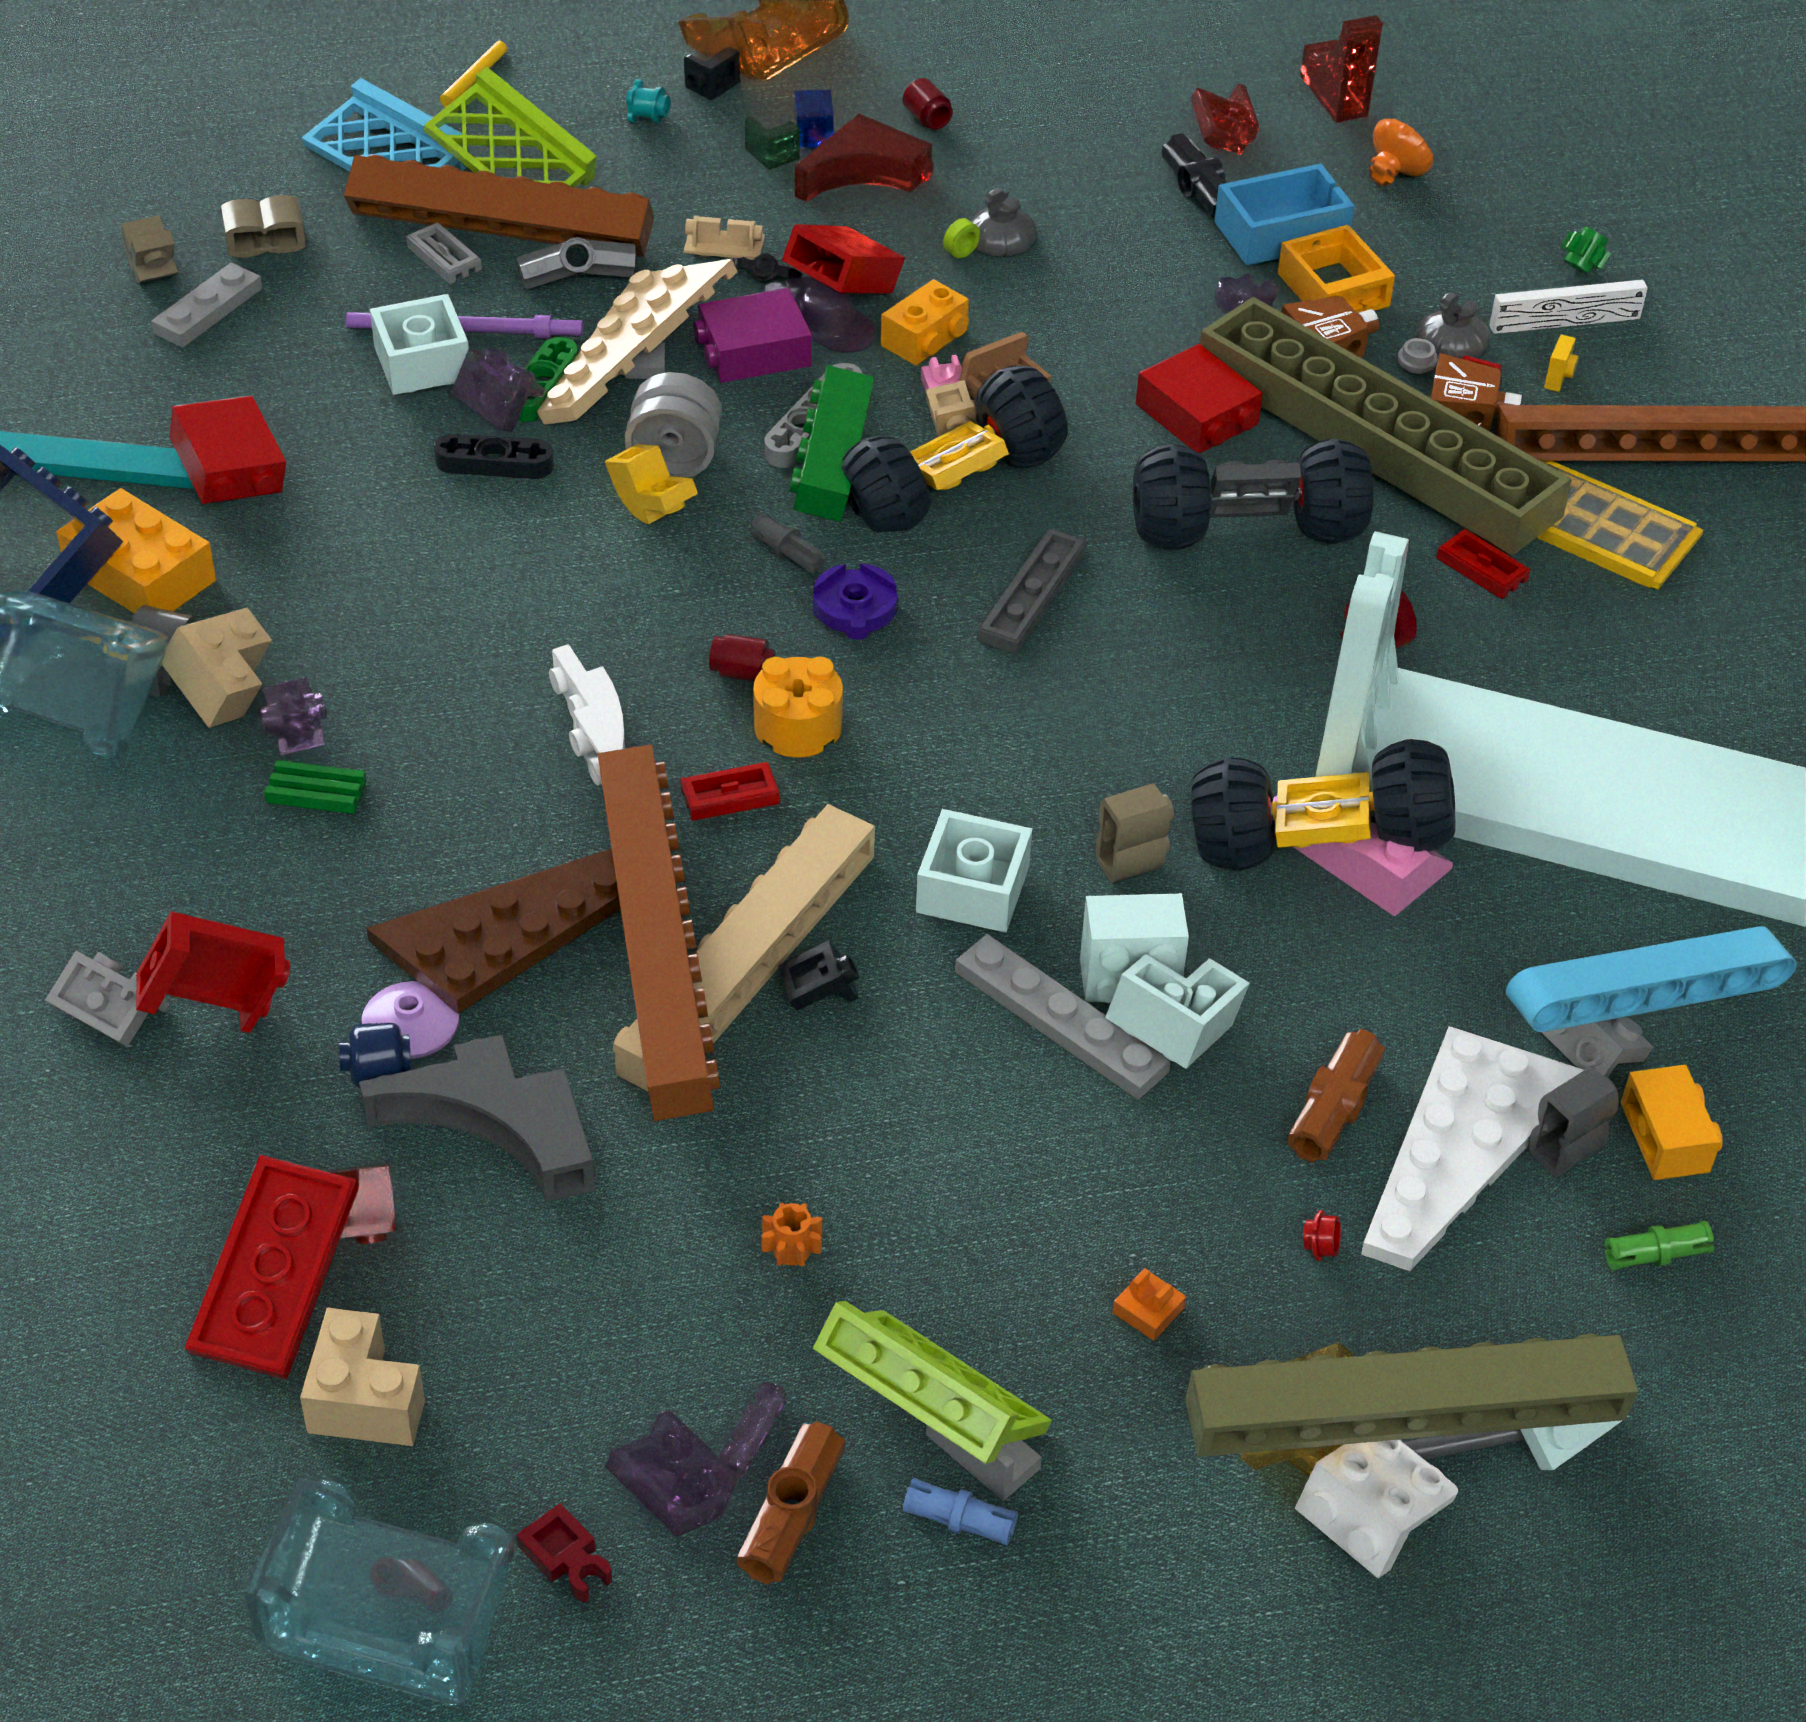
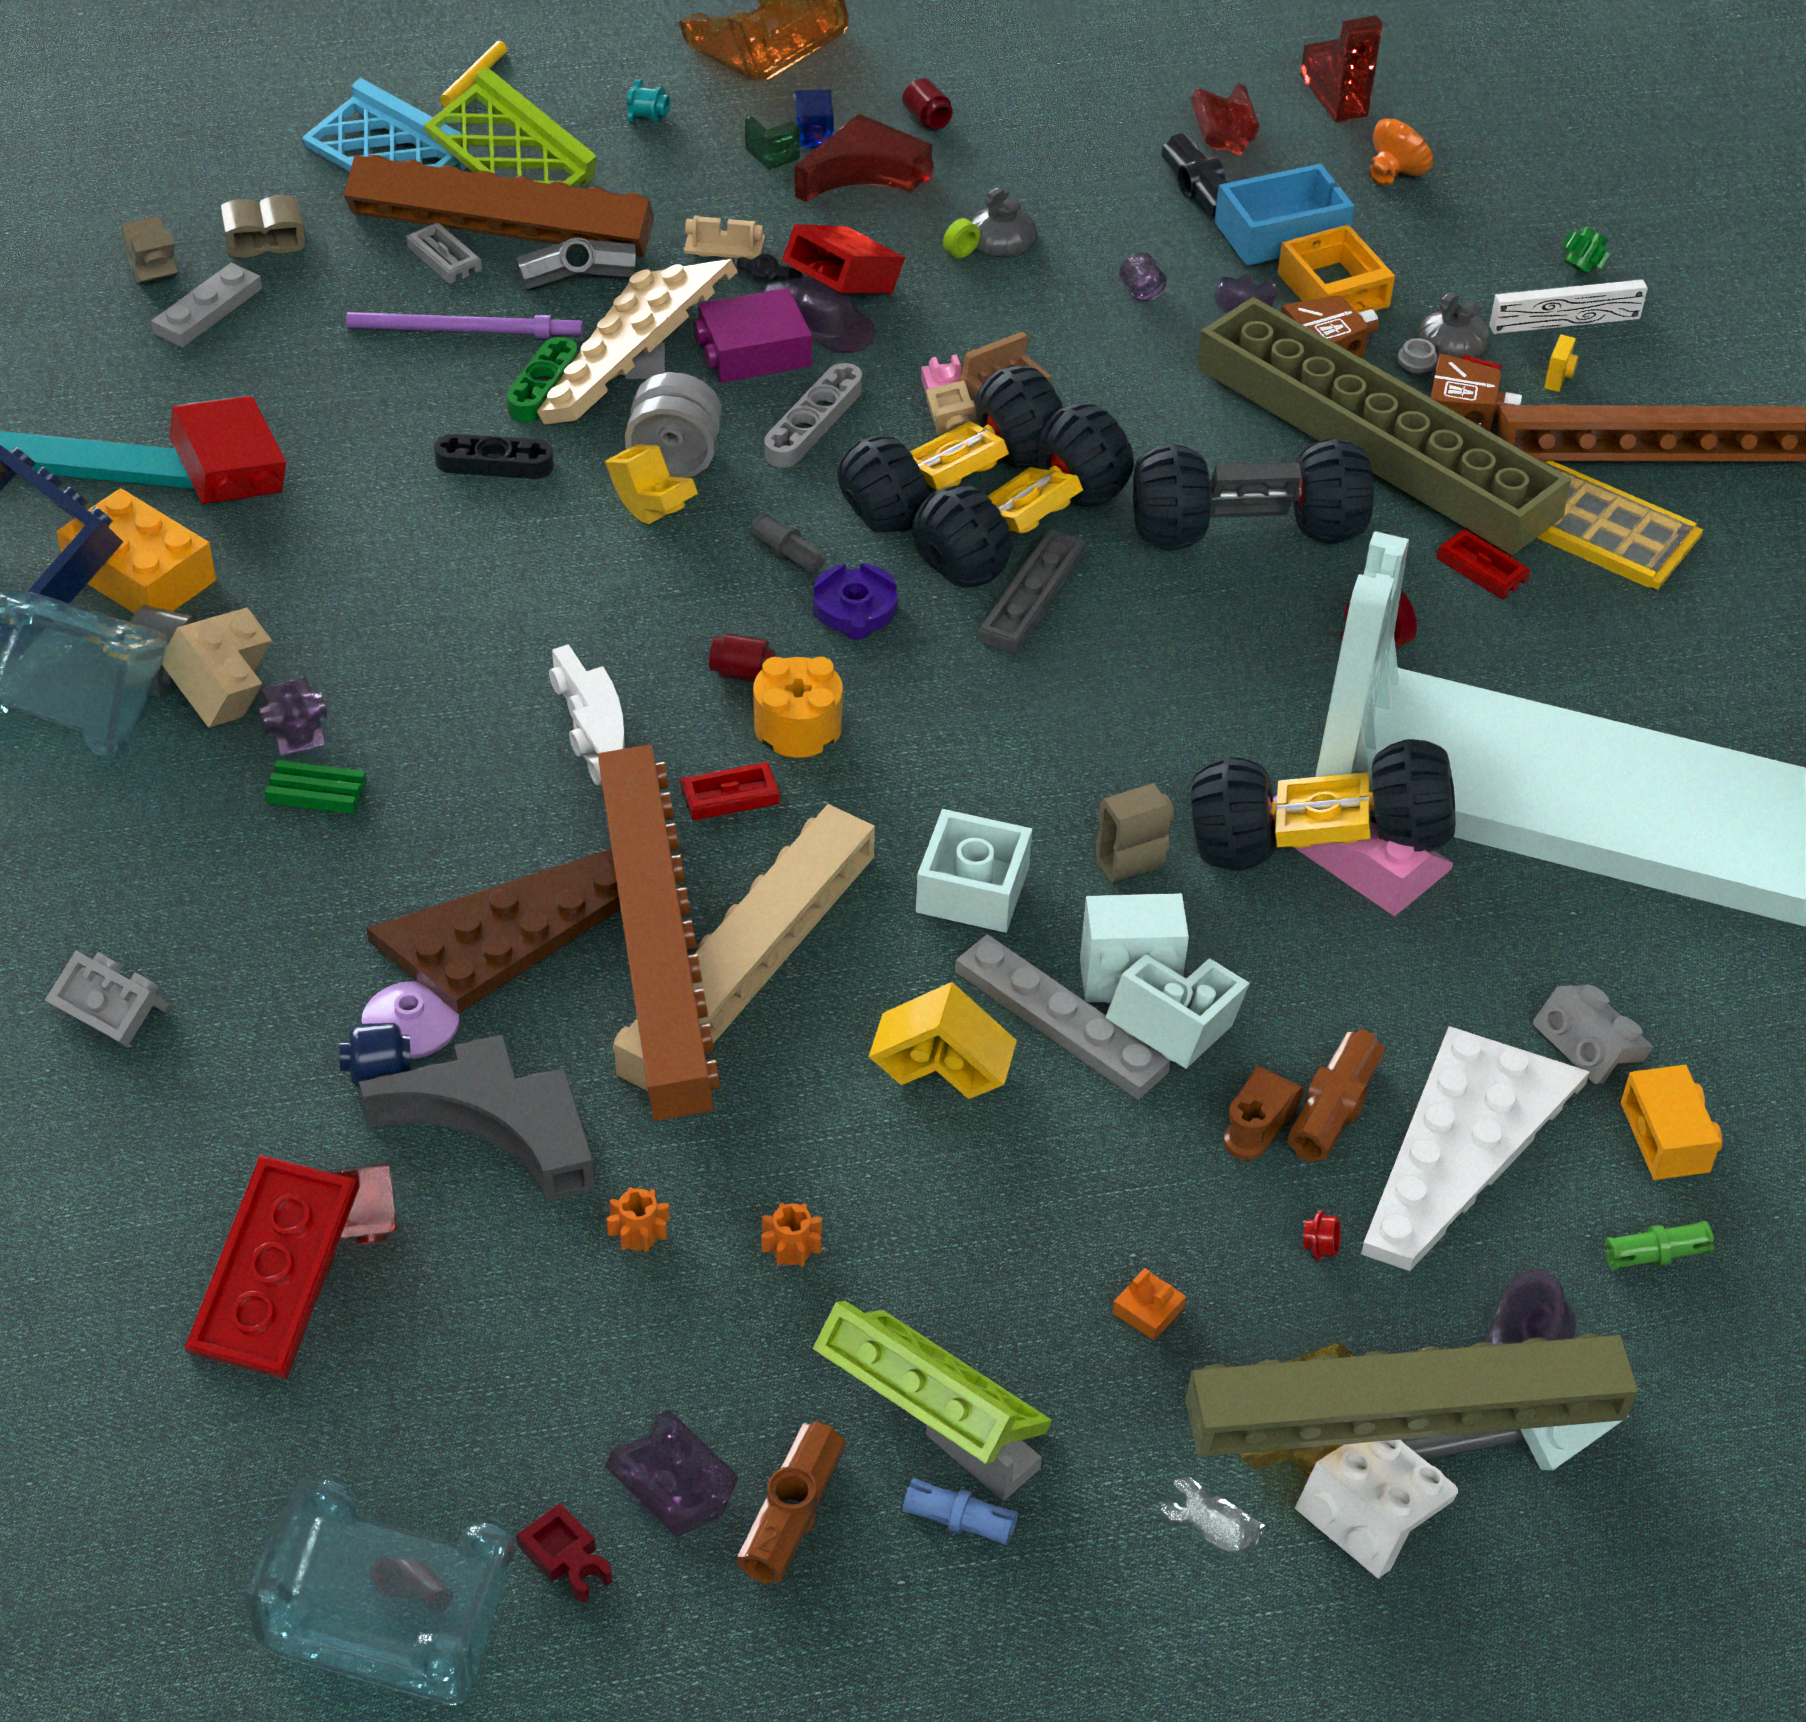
(212, 966): red panel -> none
(356, 1391): tan brick -> none
(419, 343): light aqua brick -> none
(495, 387): clear purple bracket -> none
(638, 1219): none -> orange gear
(713, 75): black bracket -> none
(753, 1427): clear purple axle -> none
(819, 975): black bracket -> none
(833, 430): green brick -> none
(924, 322): light orange brick -> none
(944, 1035): none -> yellow brick
(1080, 462): none -> black plate
(1142, 277): none -> clear purple wheel
(1198, 398): red brick -> none
(1223, 1522): none -> clear plate
(1260, 1113): none -> dark orange piece
(1533, 1309): none -> clear purple piece
(1573, 1121): dark grey brick -> none
(1650, 978): medium azure beam -> none

